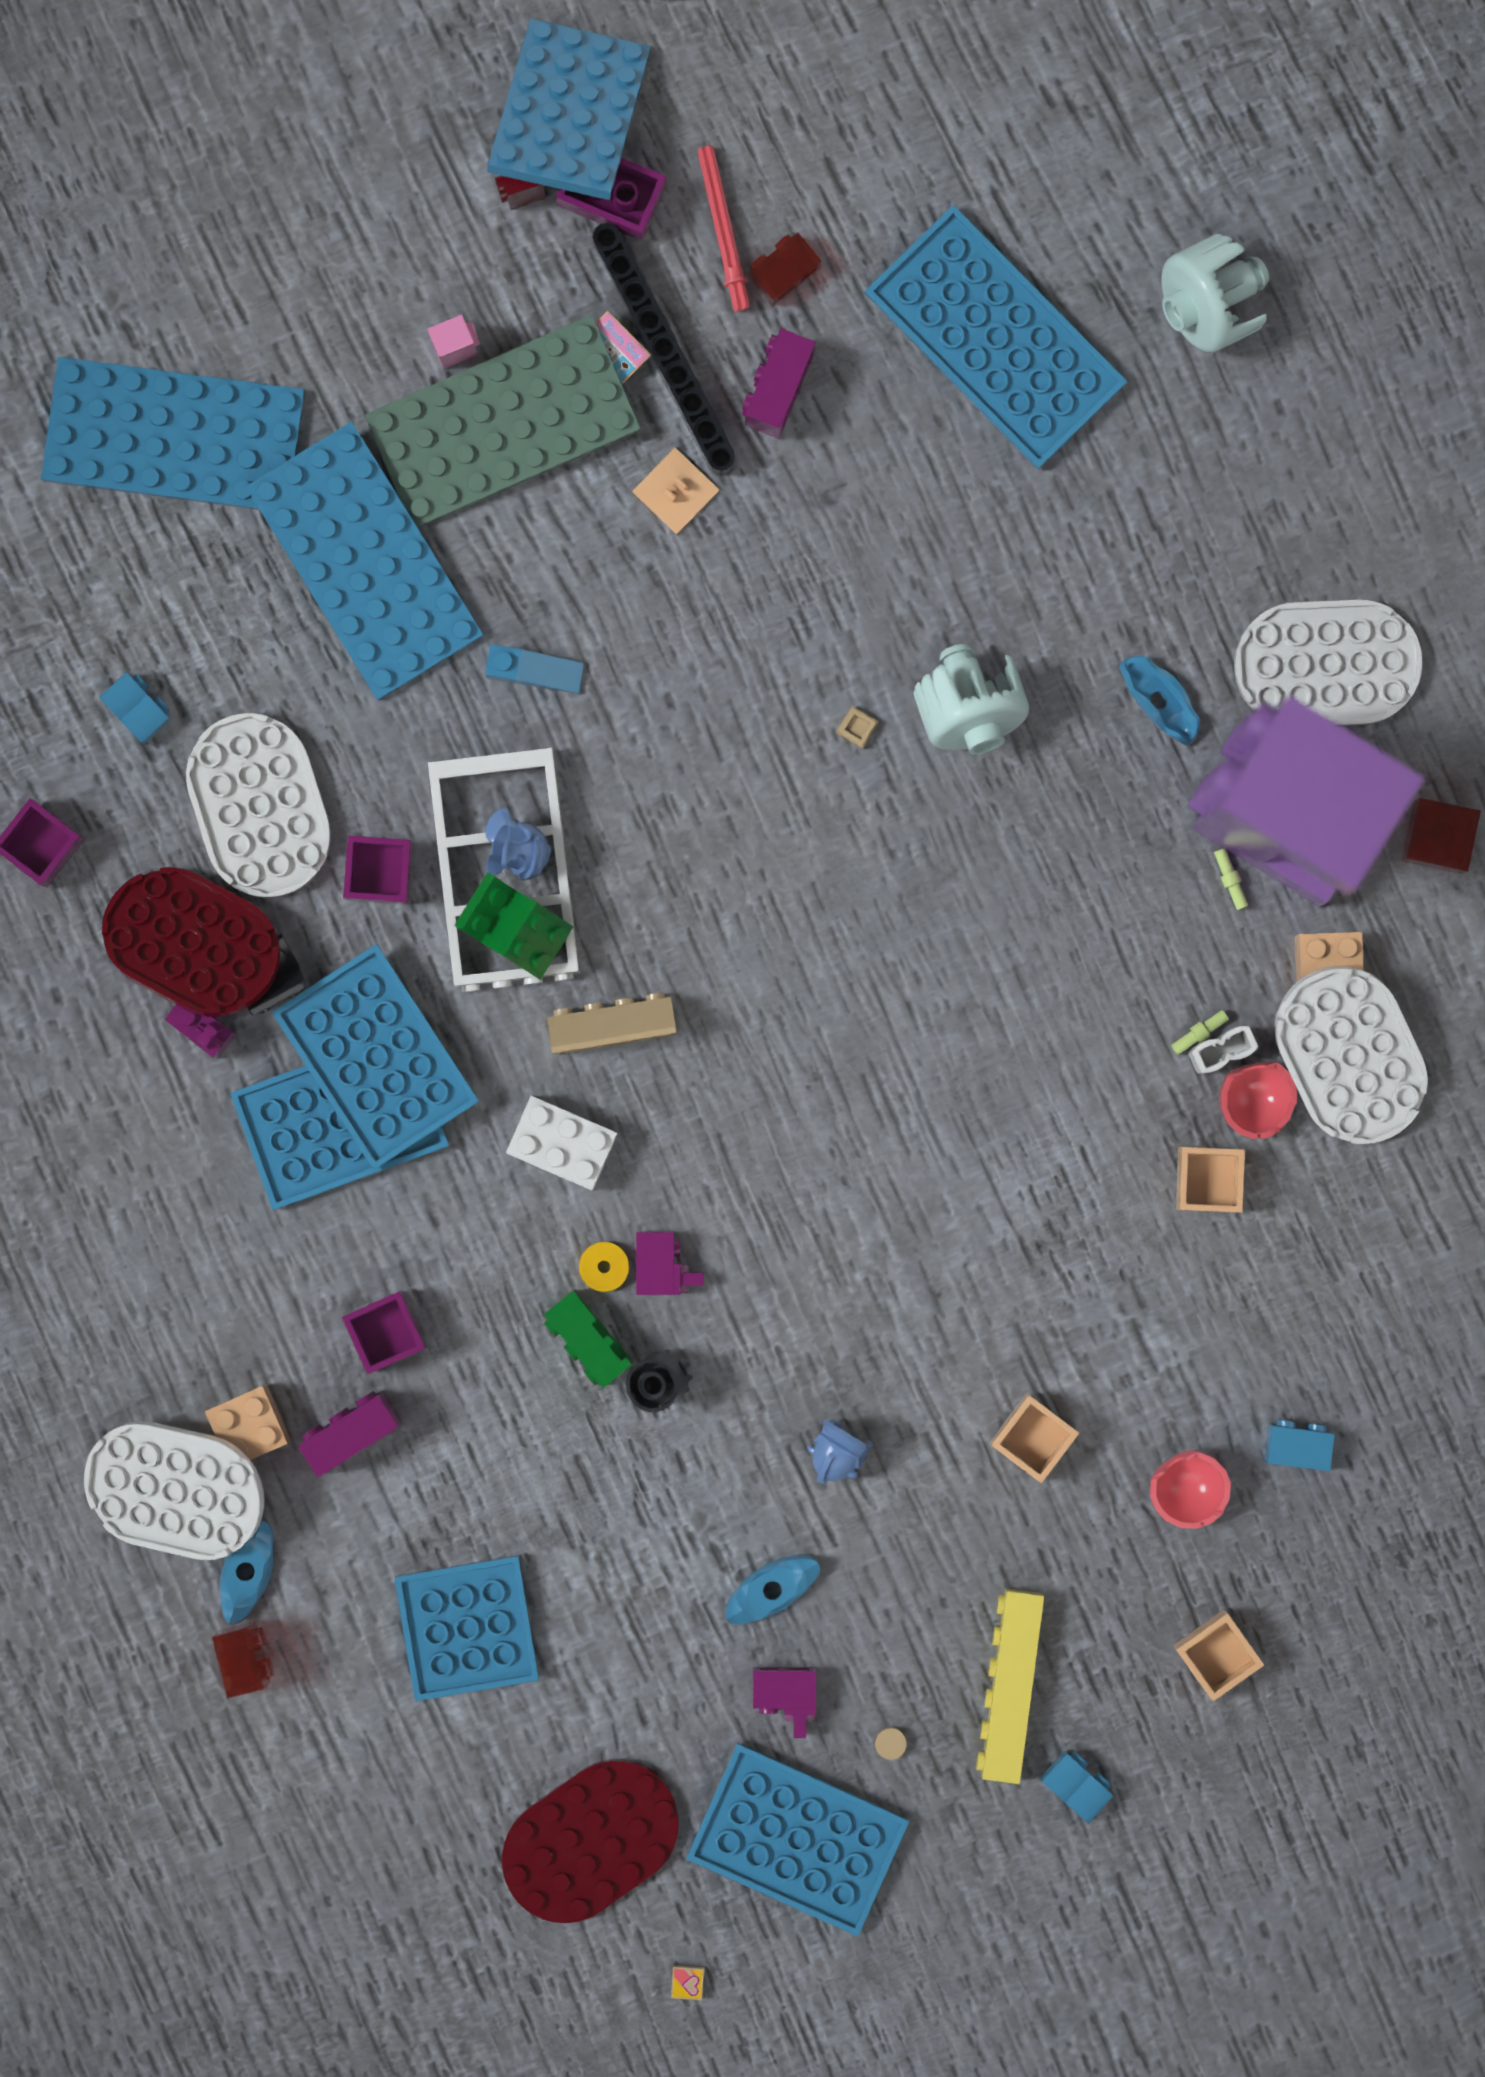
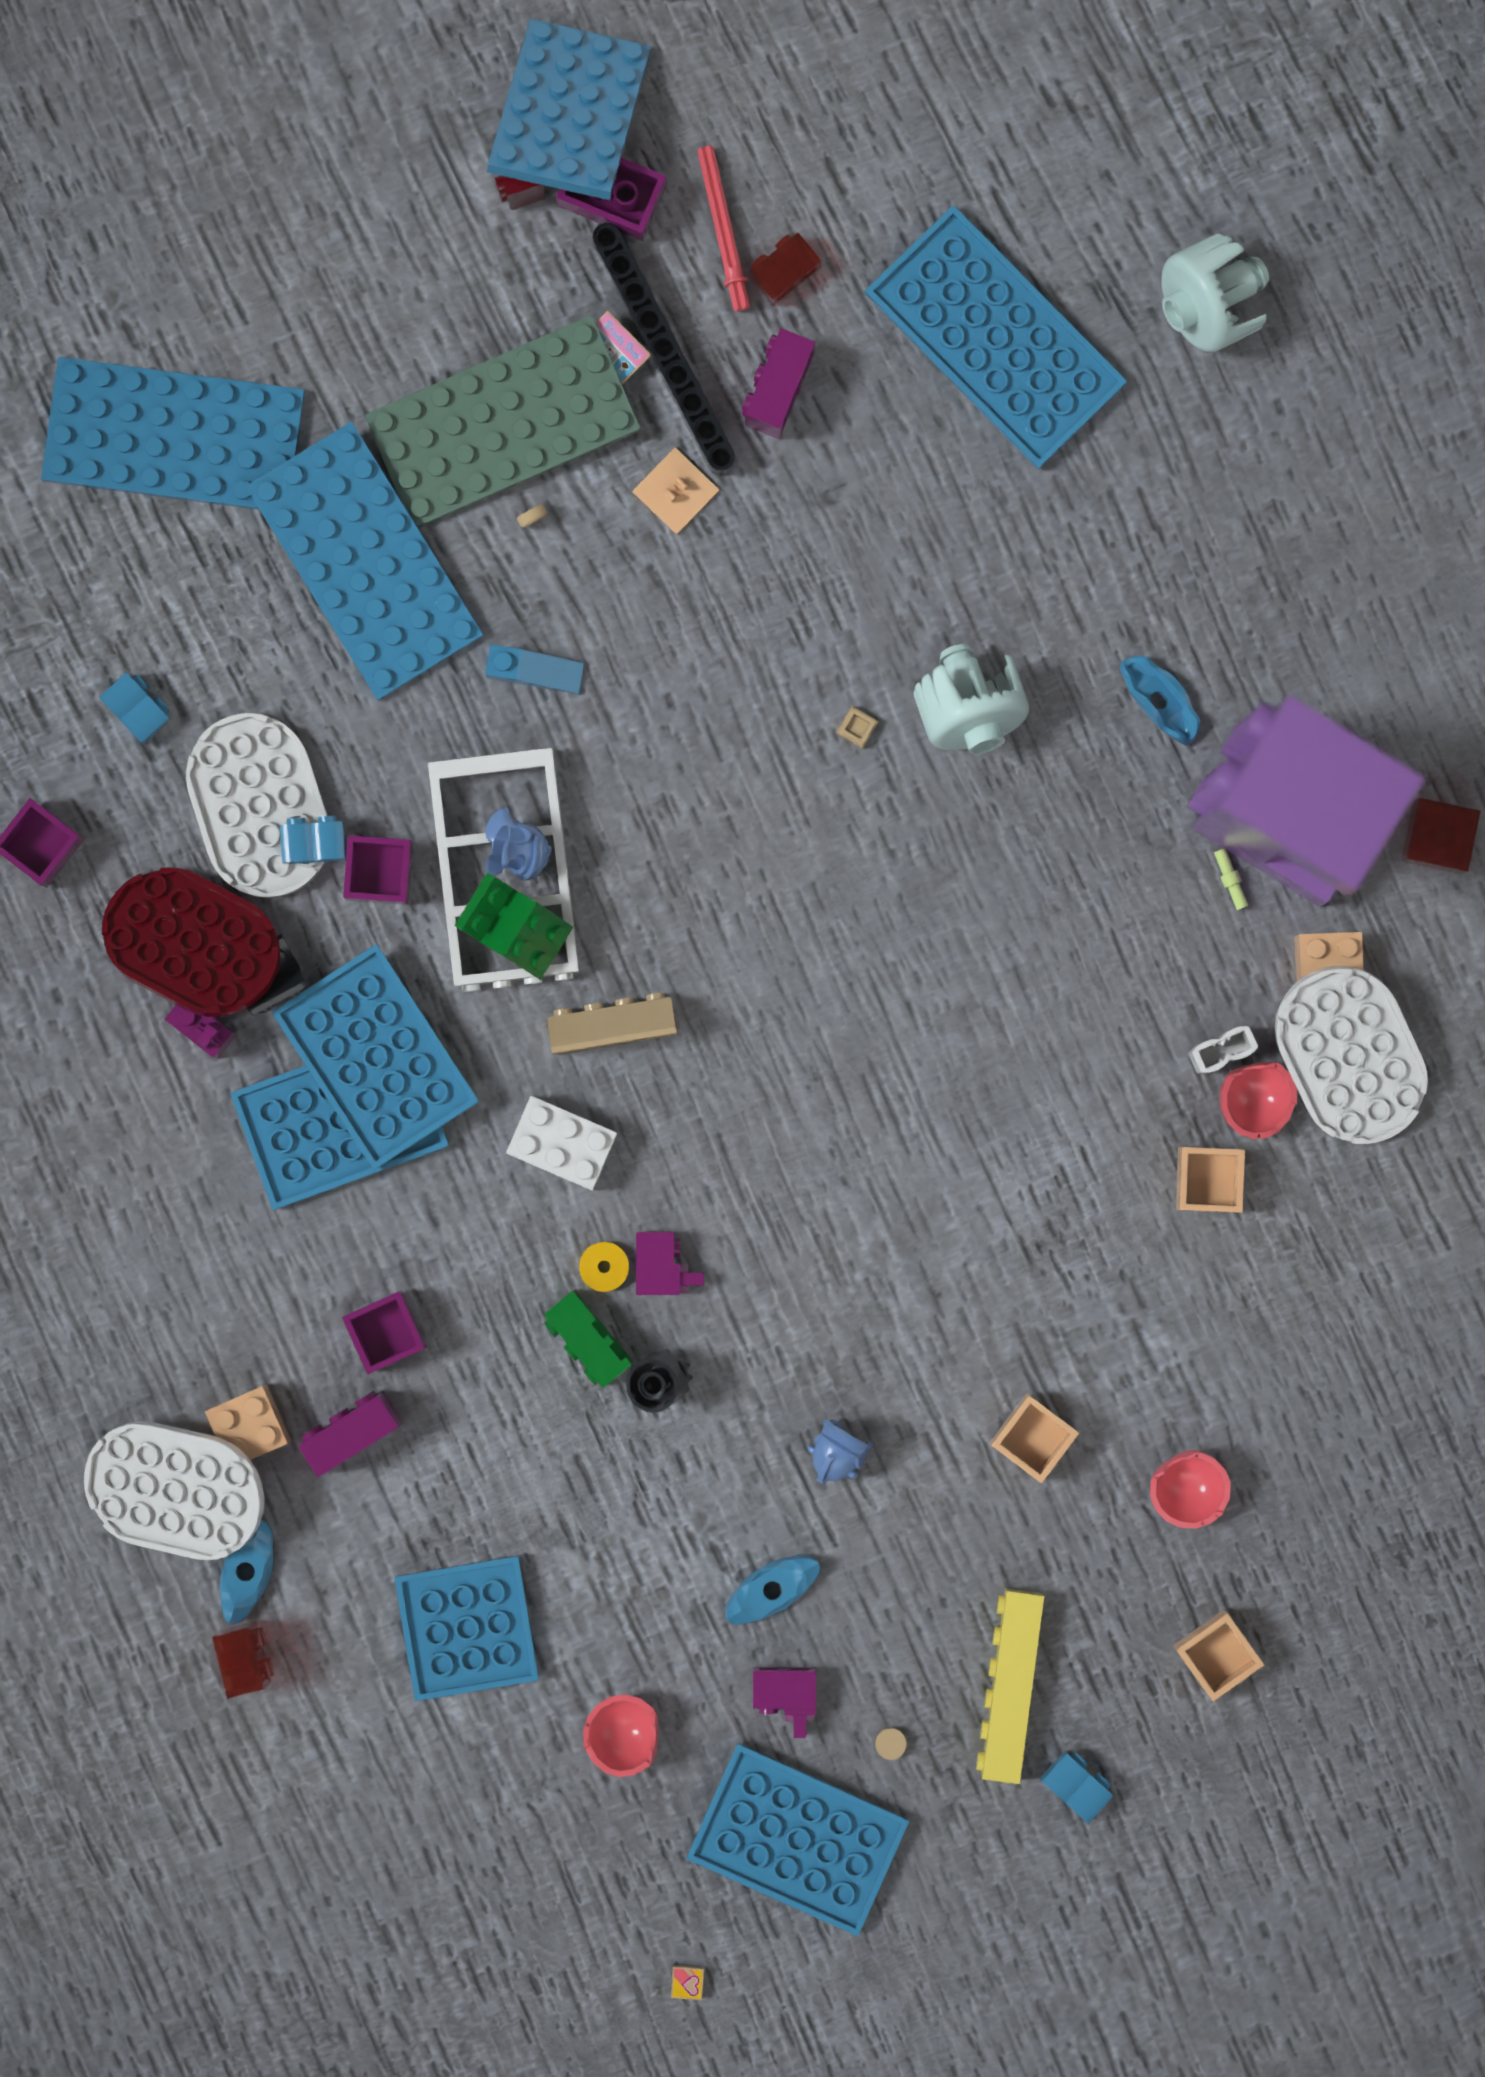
(313, 841): none -> dark azure brick
(454, 341): bright pink brick -> none
(532, 516): none -> tan tile
(590, 1841): dark red plate -> none
(622, 1735): none -> coral cylinder
(1199, 1032): yellowish green bar -> none
(1299, 1446): dark azure brick -> none
(1334, 656): white plate -> none

